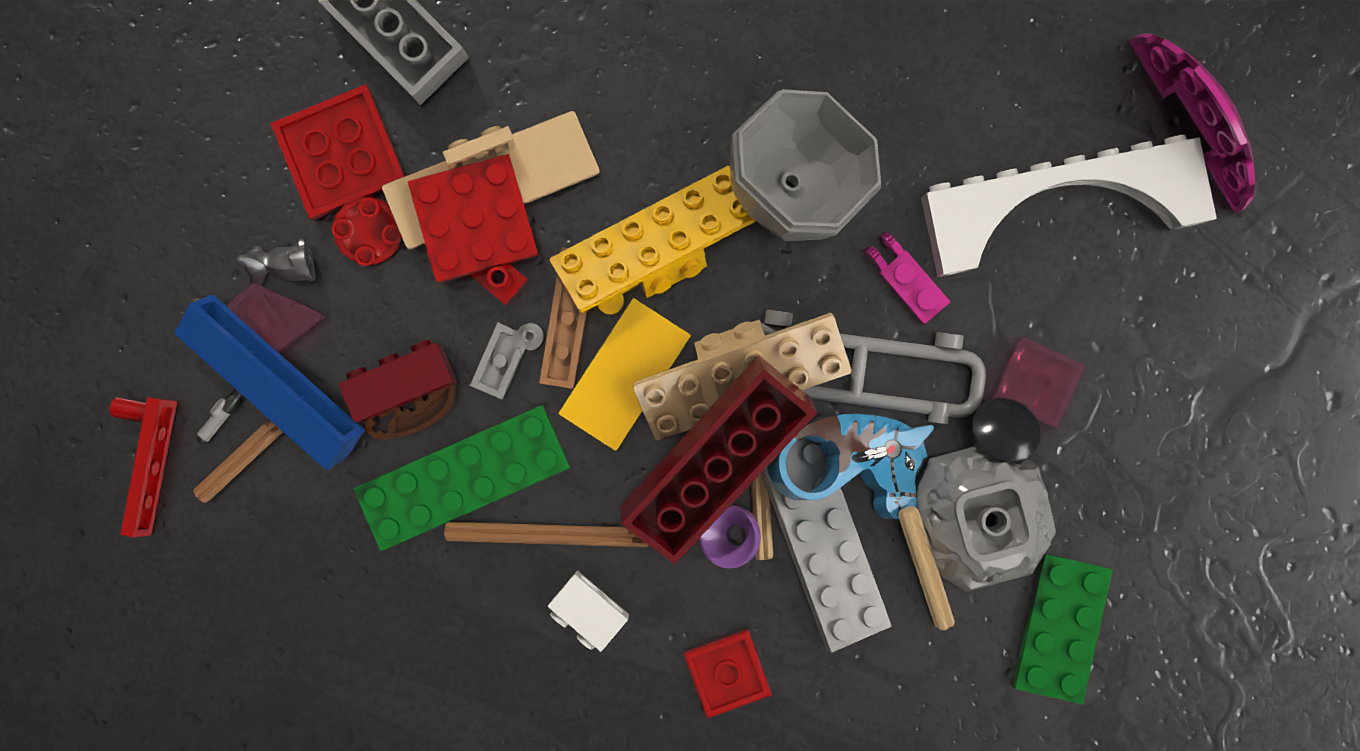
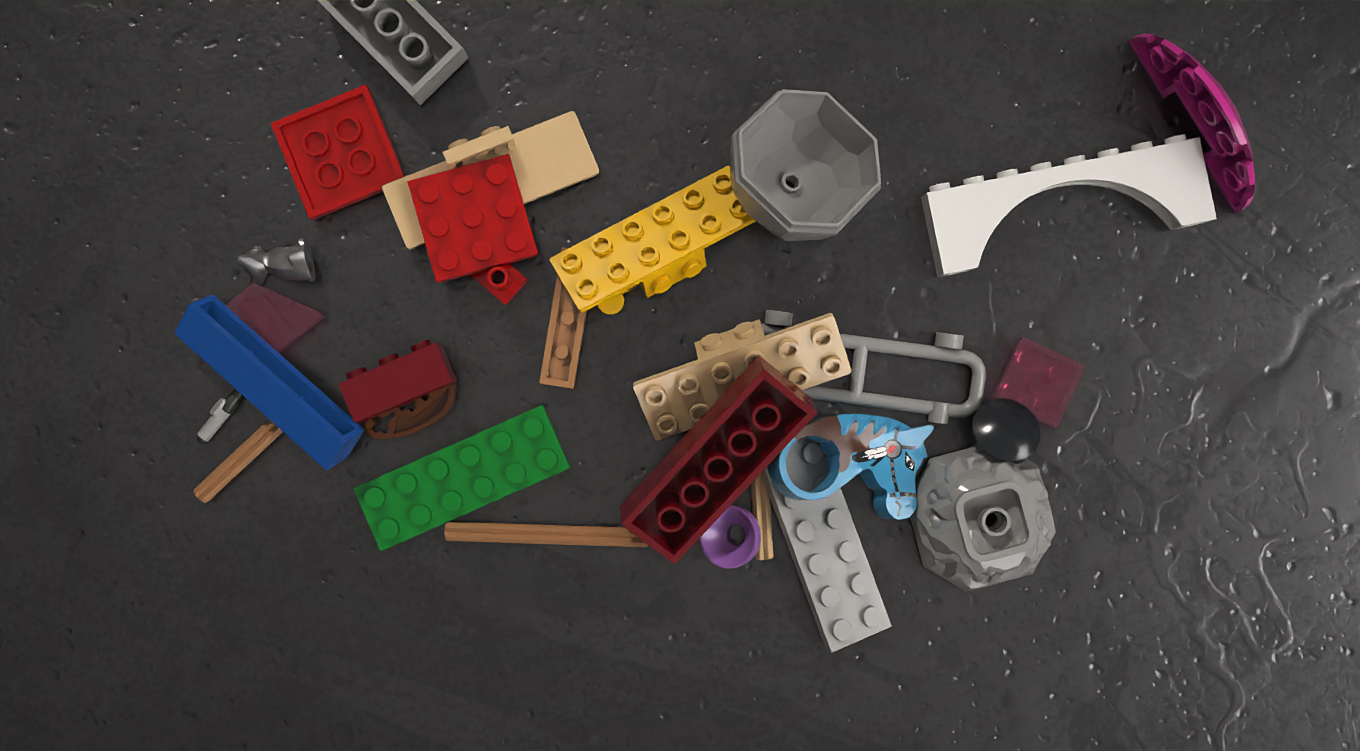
(150, 459): red piece -> none
(366, 231): red dish -> none
(503, 357): light grey hinge -> none
(588, 612): white brick -> none
(634, 350): yellow tile -> none
(727, 673): red tile -> none
(908, 280): dark pink hinge -> none
(926, 567): tan axle -> none
(1062, 628): green plate -> none

